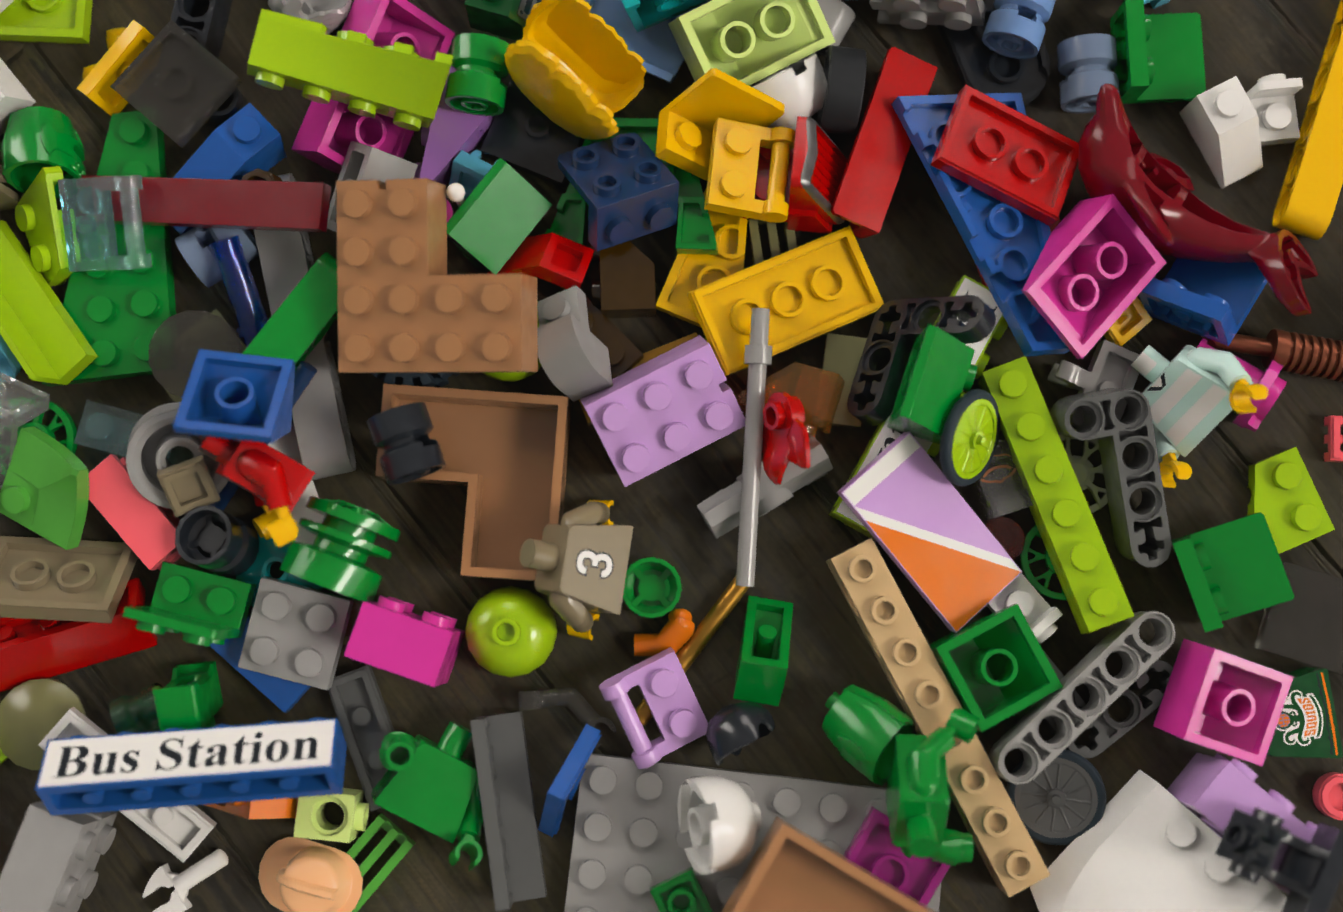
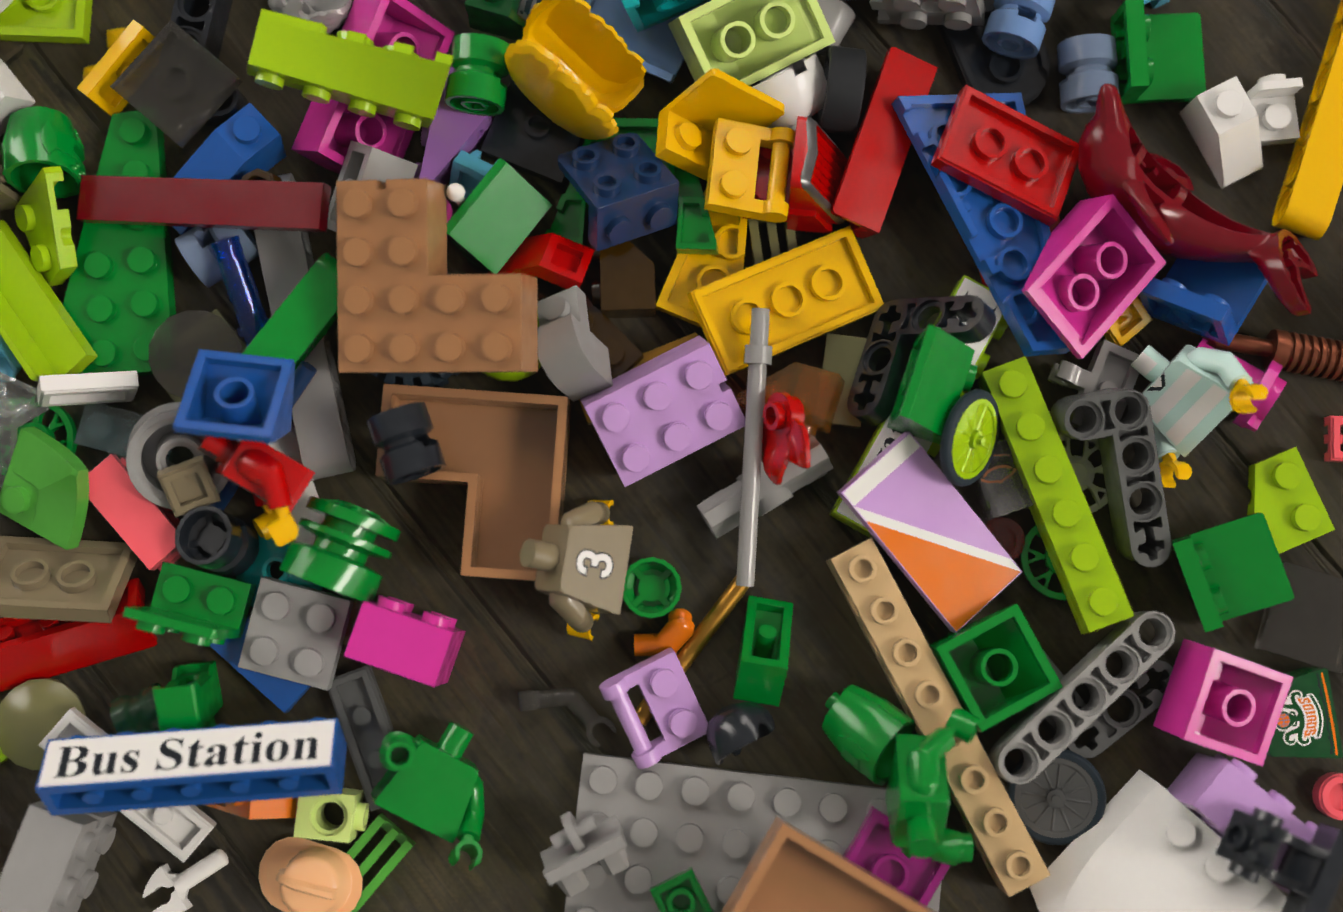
(87, 388): none -> white tile
(91, 224): clear light blue plate -> none
(508, 808): dark grey fence -> none
(511, 631): lime cylinder -> none
(568, 780): blue tile -> none
(581, 846): none -> light grey hips
(719, 822): white cylinder -> none
(1032, 604): white bracket -> none

